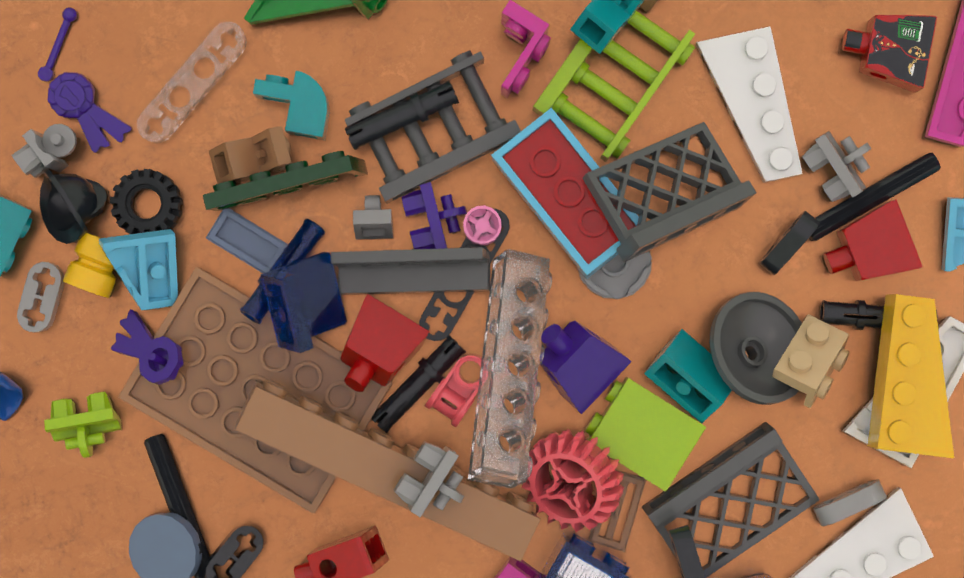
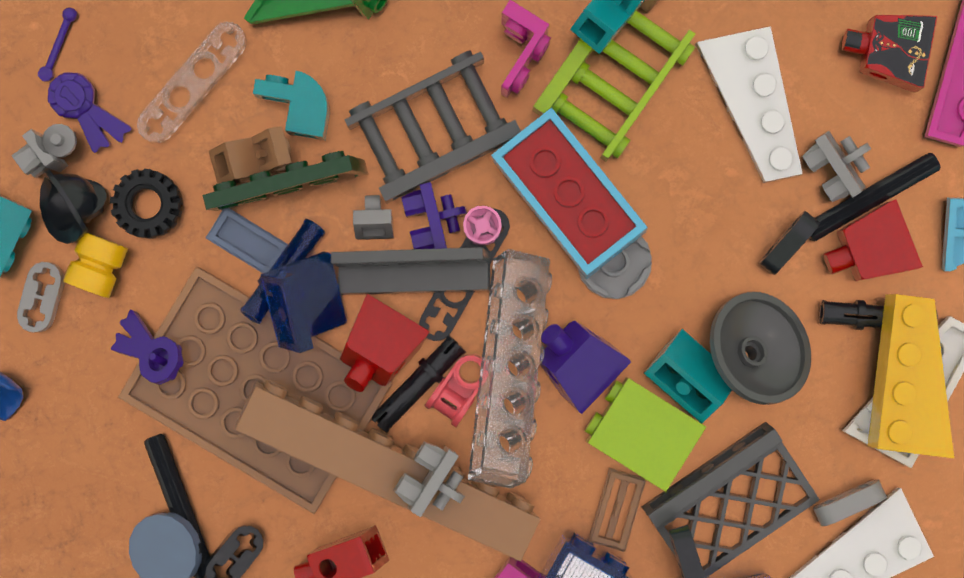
(85, 428): lime hips -> none
(145, 266): medium azure wing -> none
(401, 115): black pin -> none
(575, 466): coral gear -> none
(676, 221): dark grey fence -> none
(812, 358): tan bracket -> none

